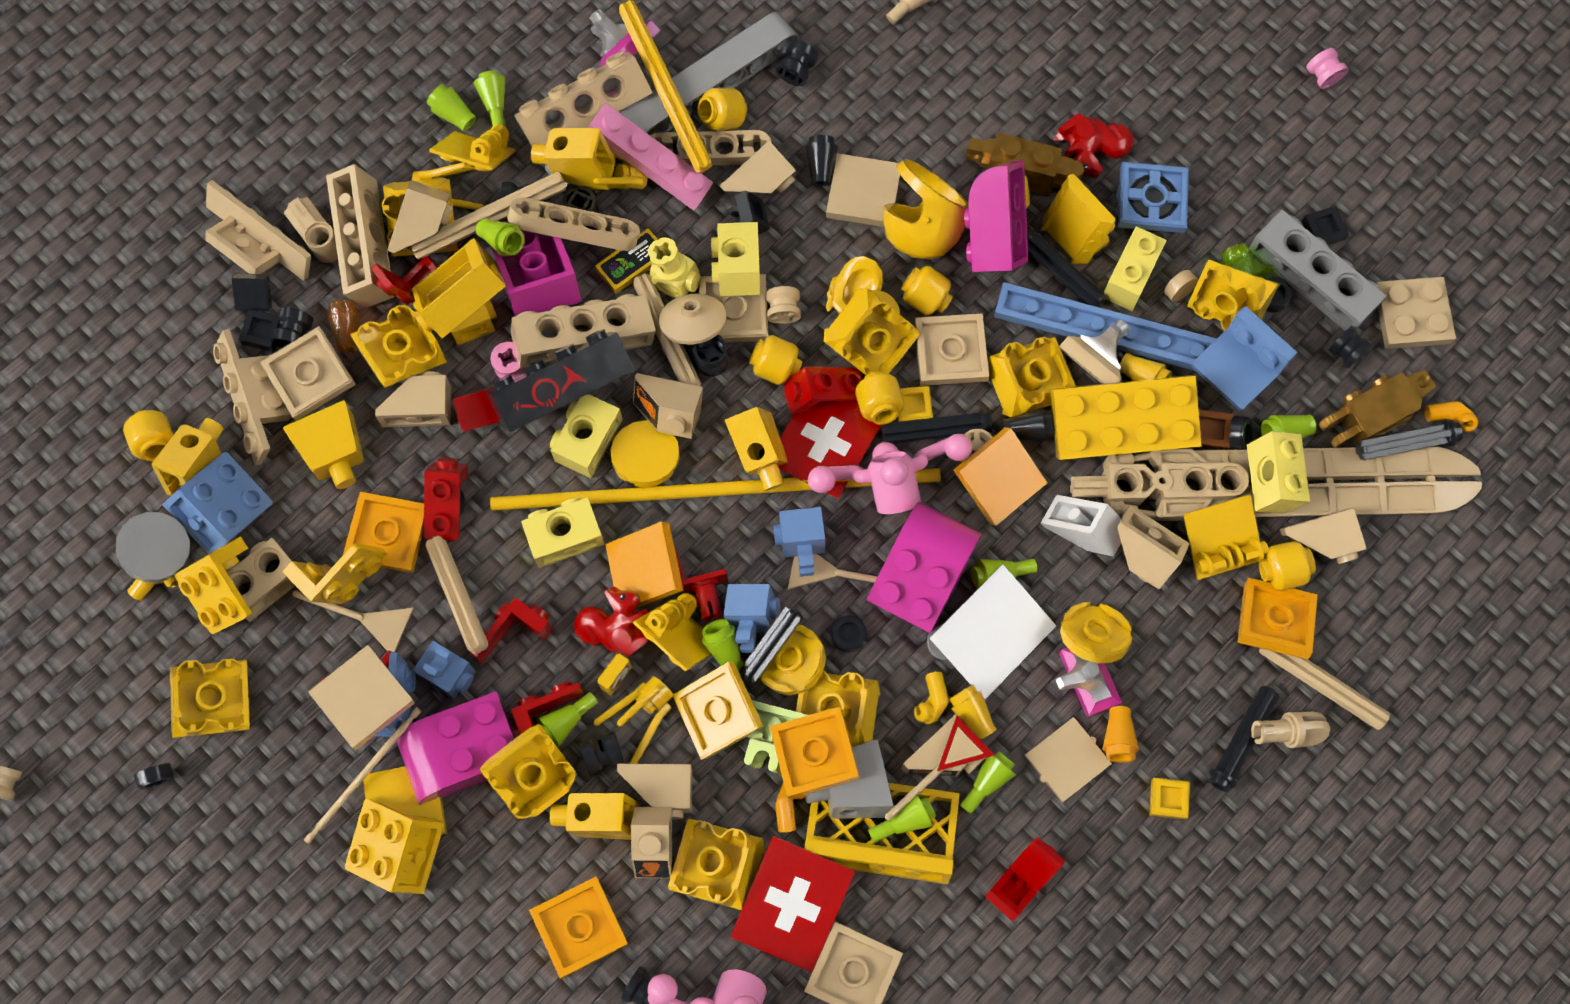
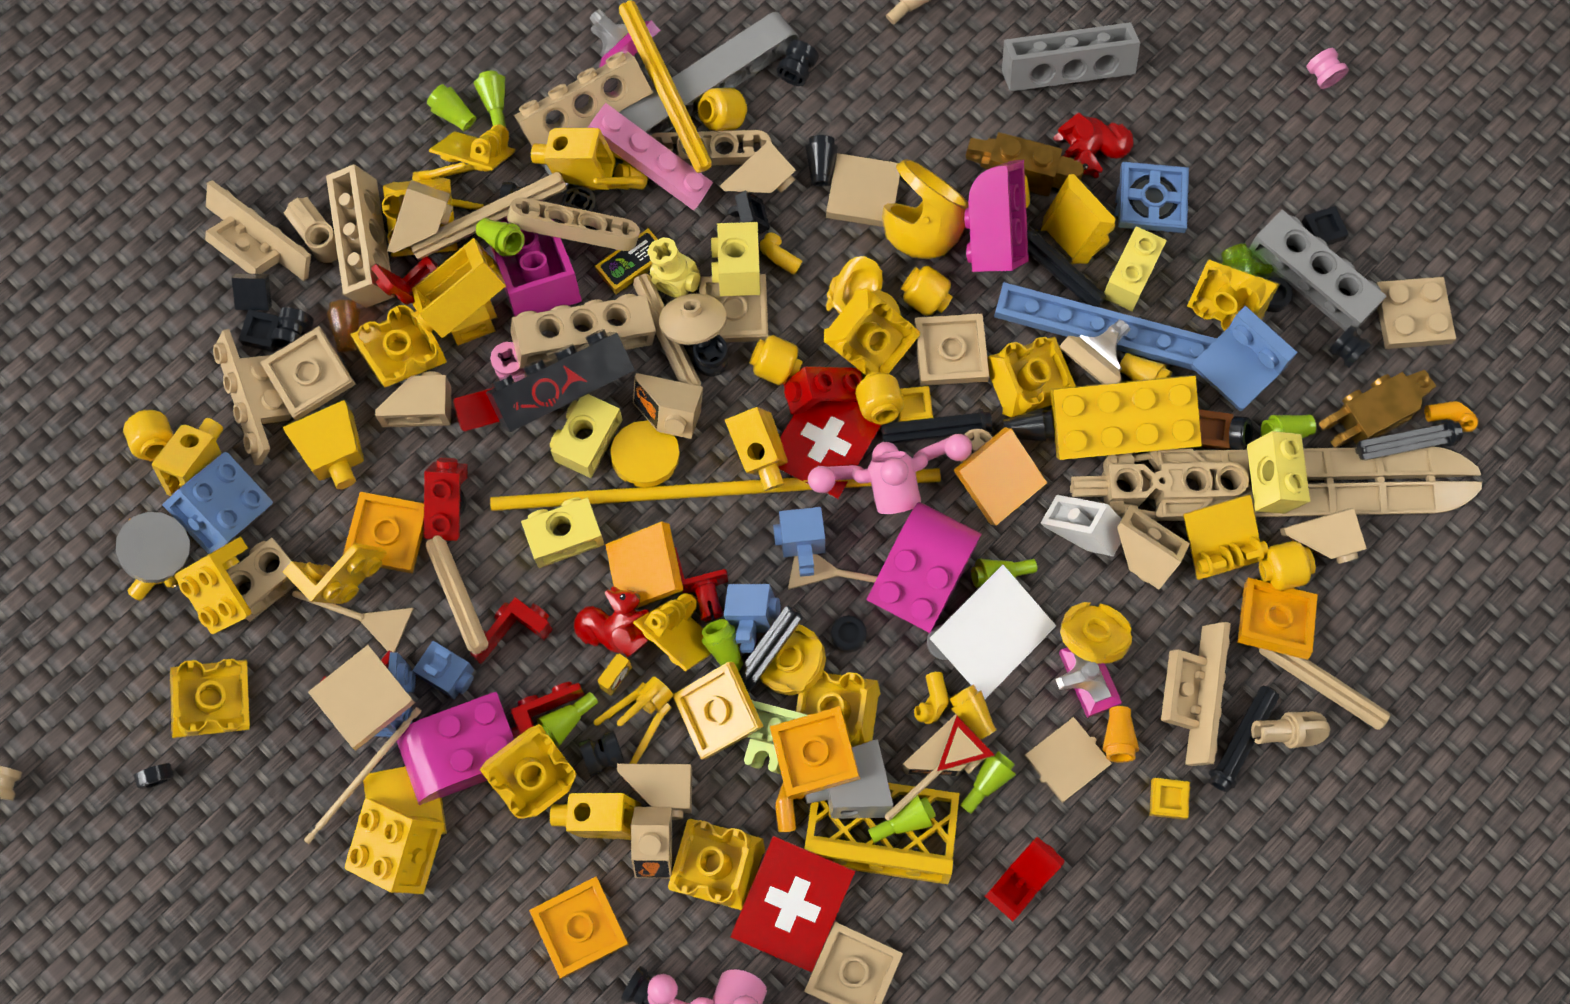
(778, 255): none -> yellow arm
(783, 305): tan wheel -> none
(1070, 56): none -> light grey brick
(1181, 285): tan tile -> none
(1196, 691): none -> tan bracket

